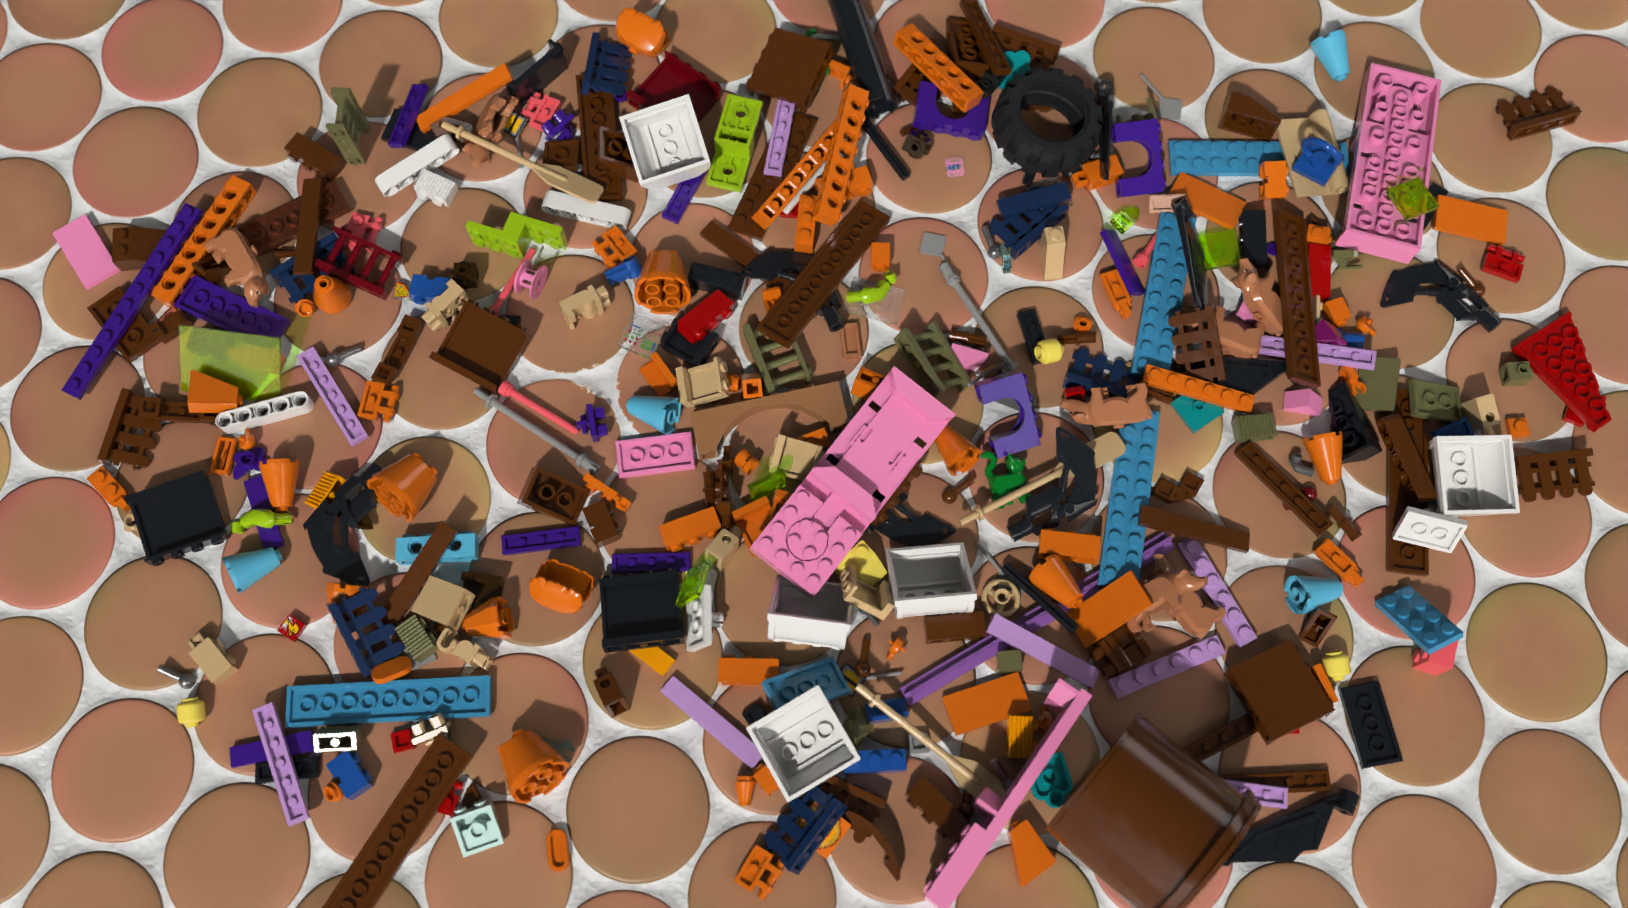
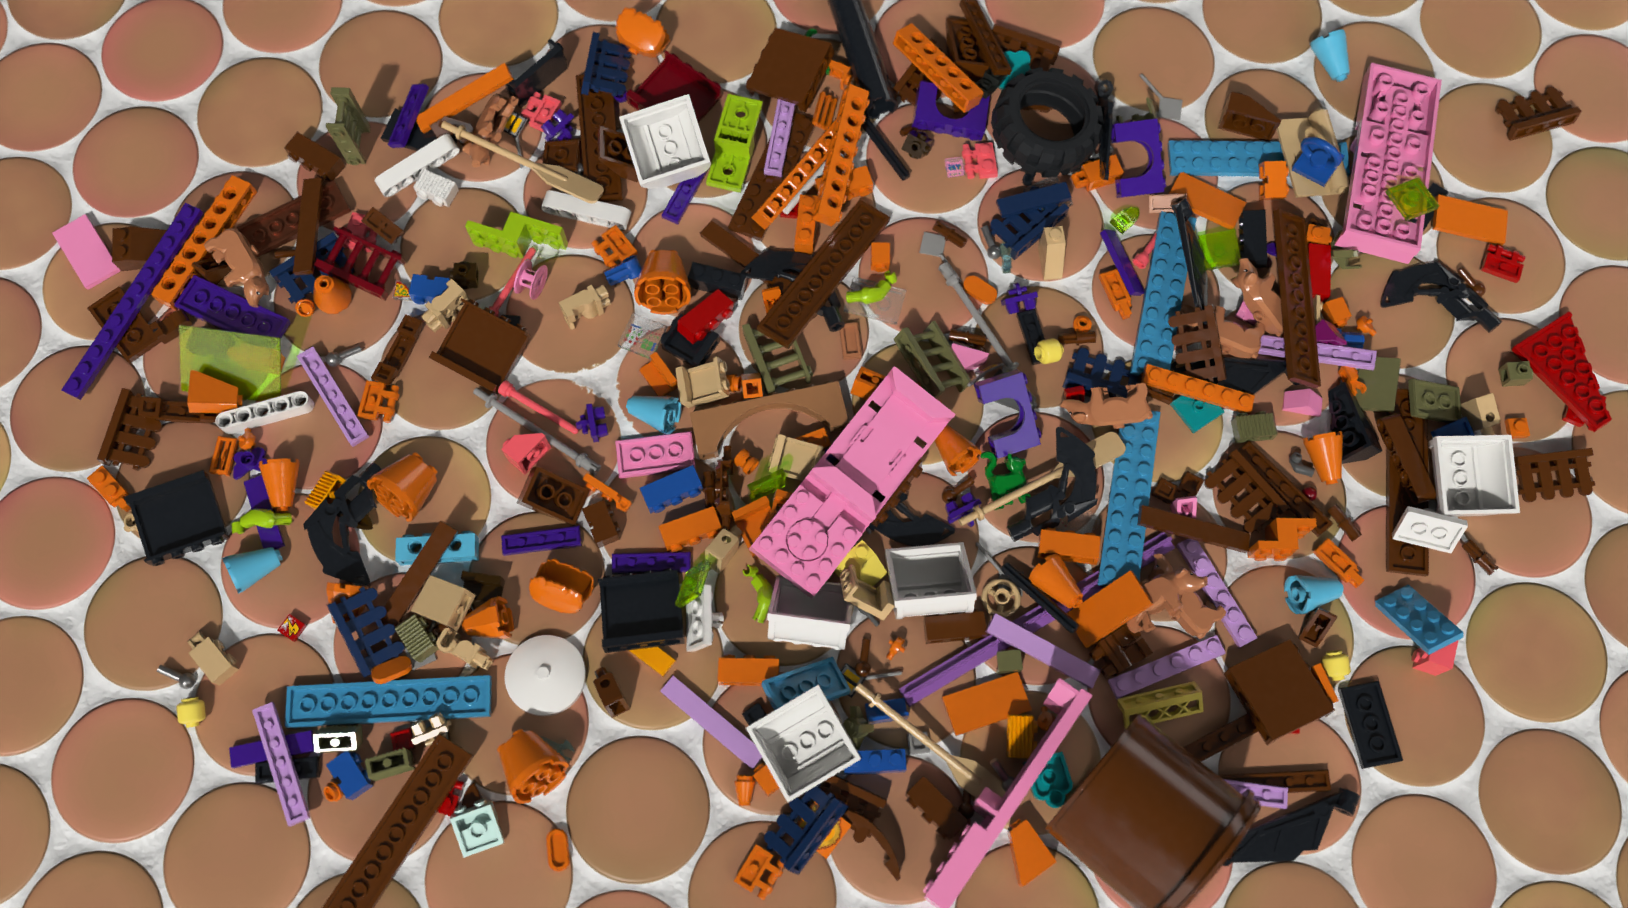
(382, 226): none -> reddish brown hinge
(389, 764): none -> olive brick
(525, 450): none -> coral slope
(545, 675): none -> white dish
(672, 489): none -> blue brick
(764, 592): none -> lime arm
(832, 102): none -> orange tile
(949, 234): none -> reddish brown axle
(955, 513): none -> dark purple hips
(980, 290): none -> orange tile
(985, 160): none -> coral plate
(1011, 303): none -> dark purple hips
(1162, 700): none -> light yellow fence
(1185, 506): none -> bright pink slope
(1248, 476): none -> reddish brown fence
(1281, 538): none -> orange bracket
(1479, 557): none -> reddish brown axle

